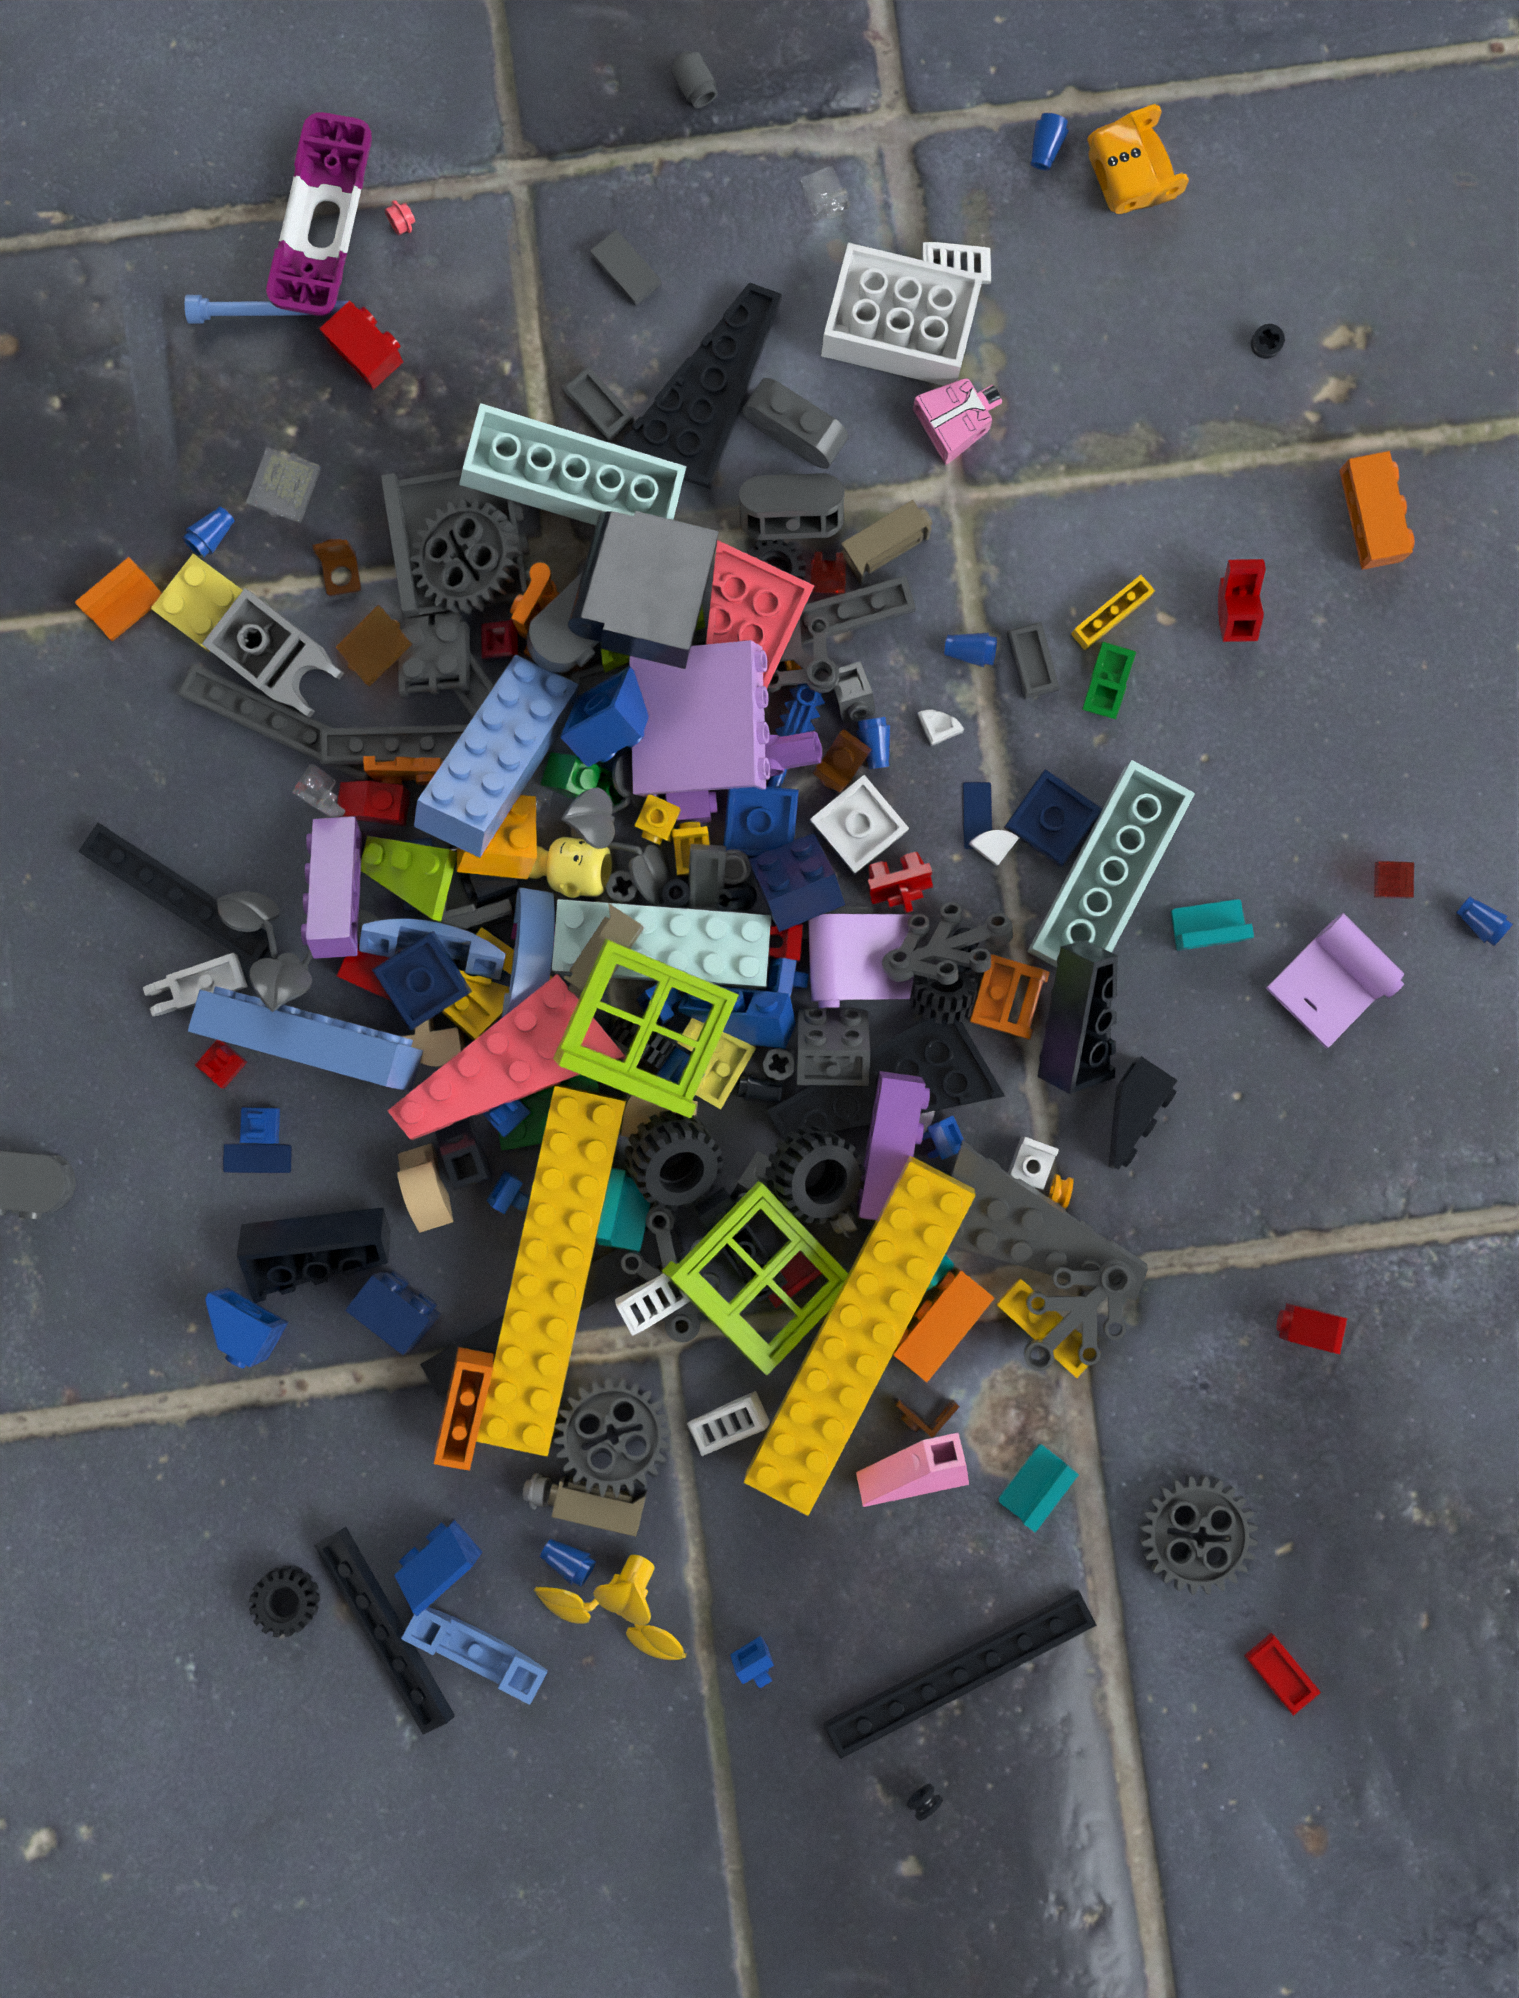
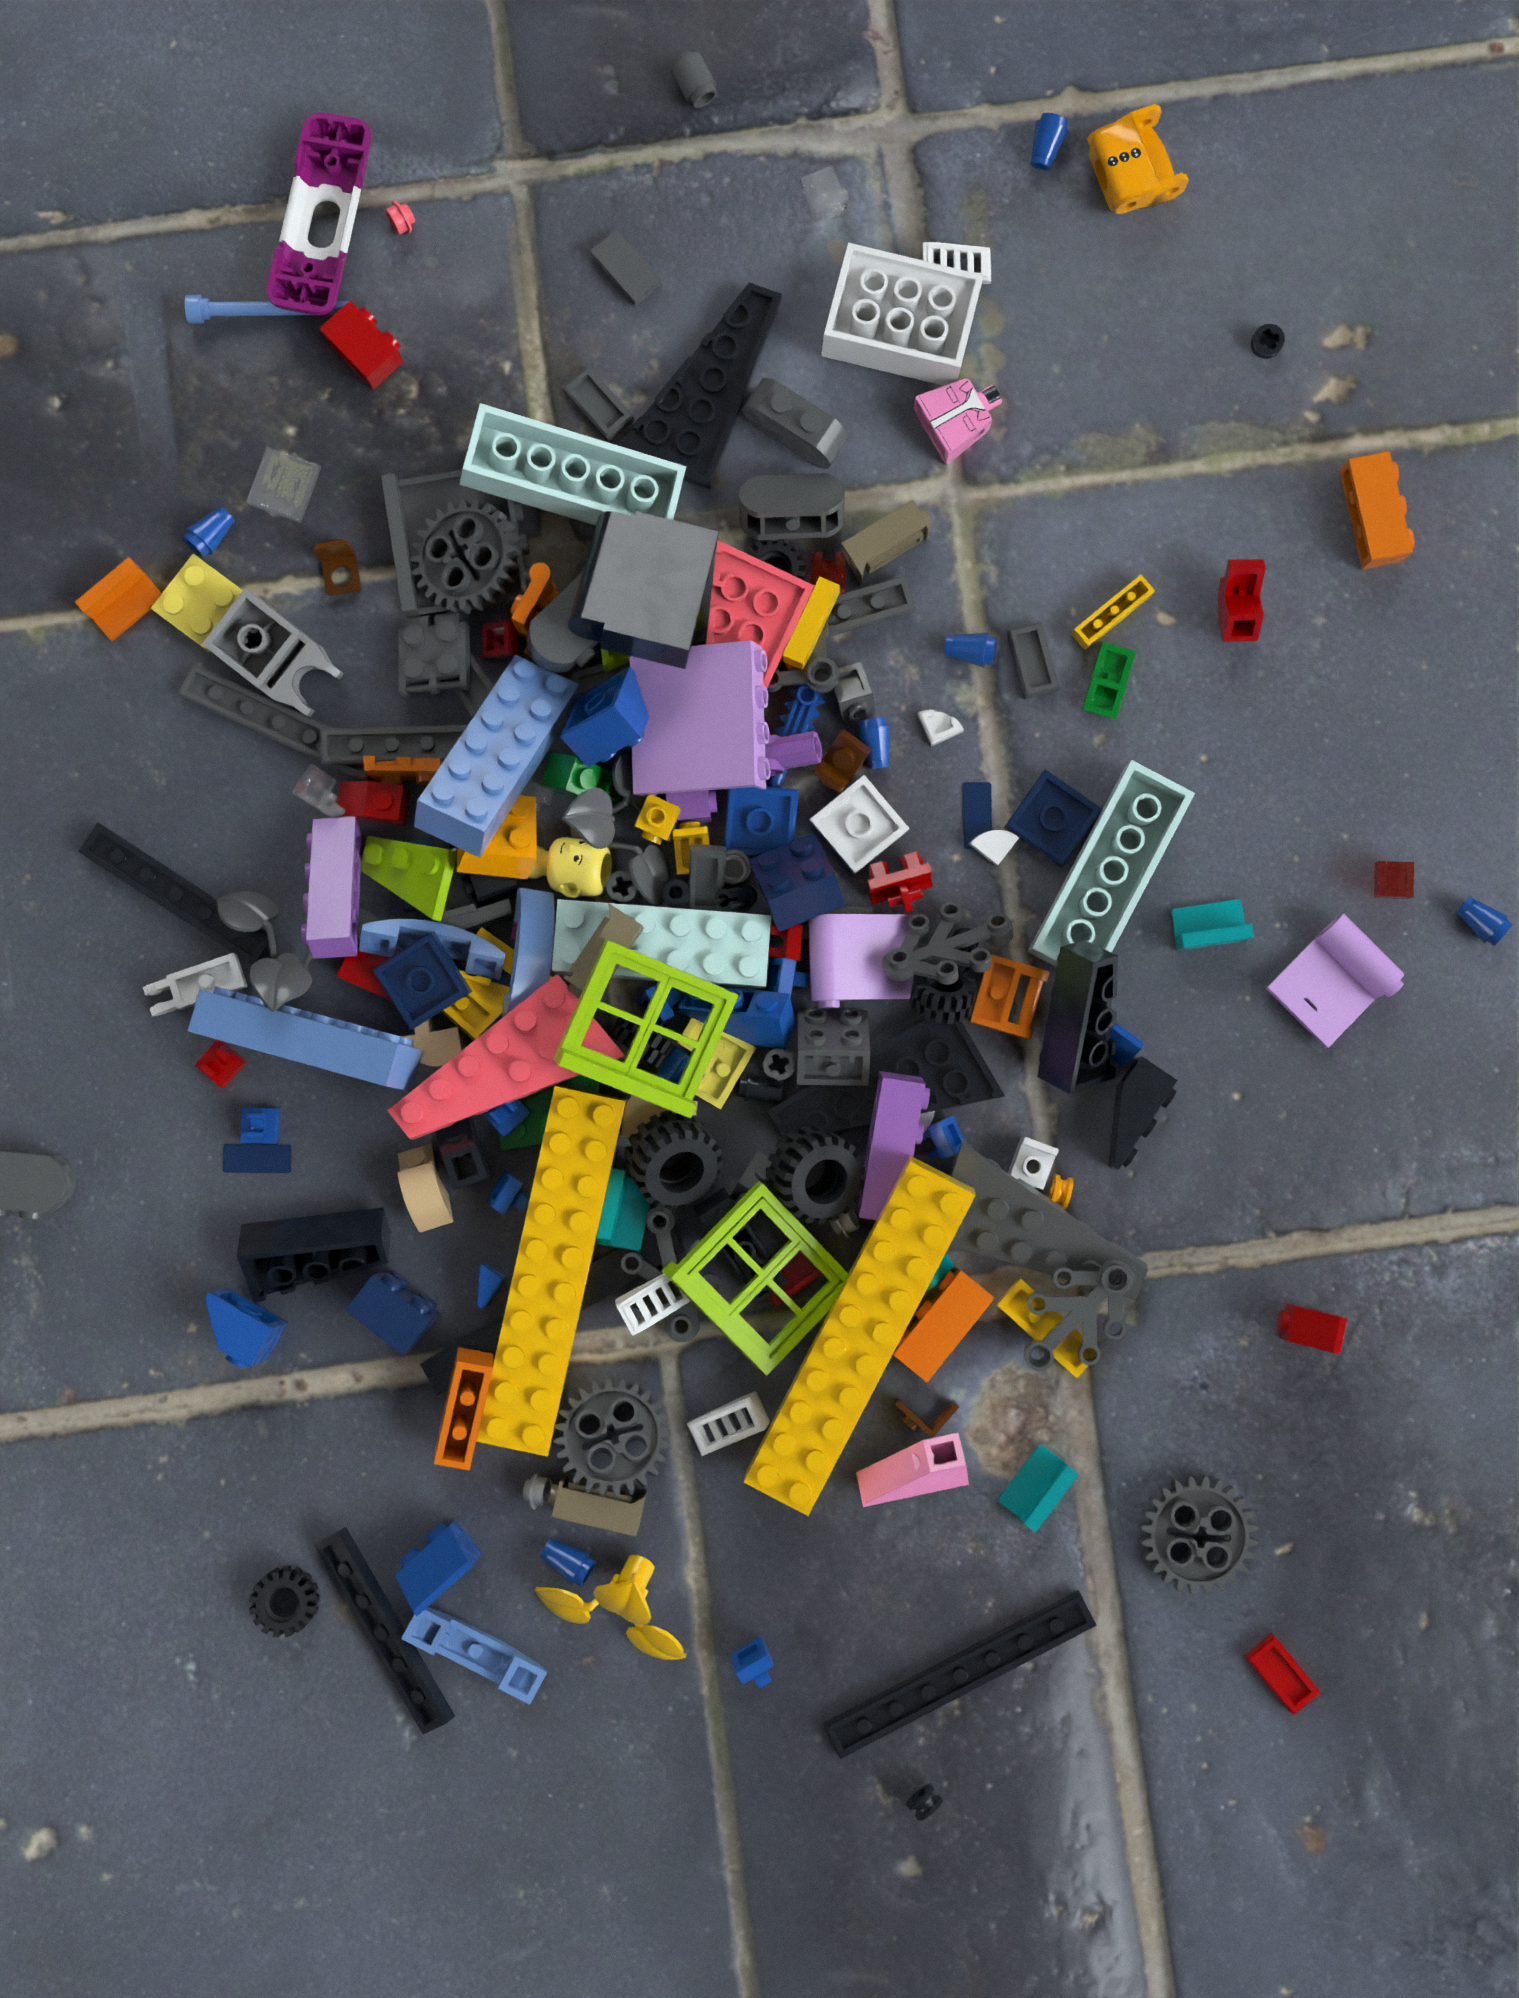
(374, 645): clear orange piece -> none
(489, 1284): none -> blue slope
(811, 623): none -> yellow piece
(1126, 1045): none -> blue slope

